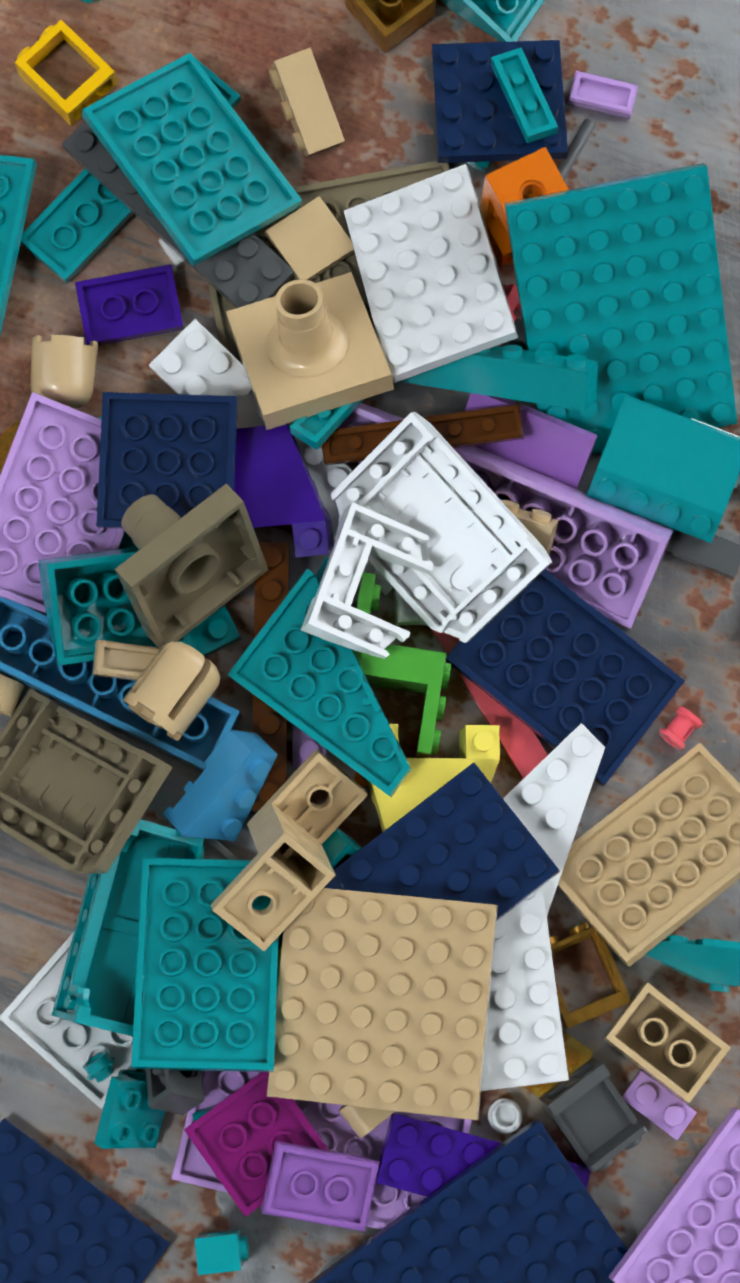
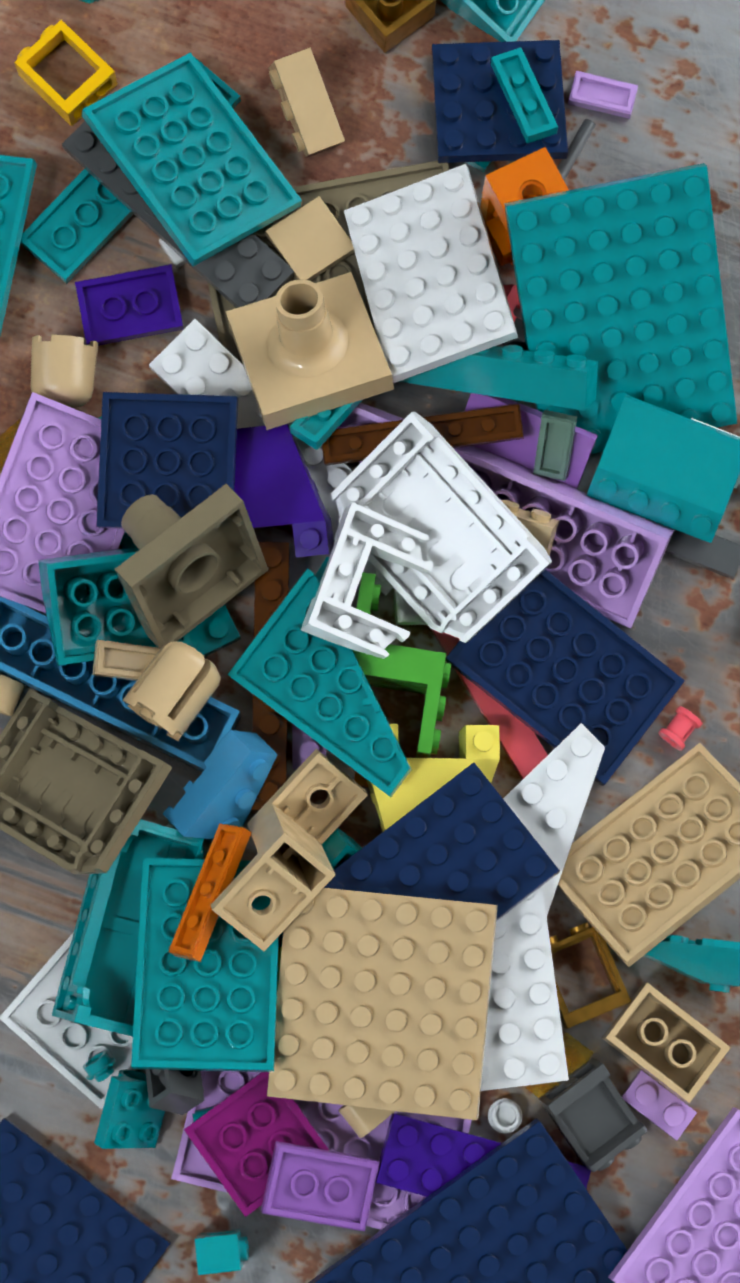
(214, 877): none -> orange tile
(555, 445): none -> sand green tile

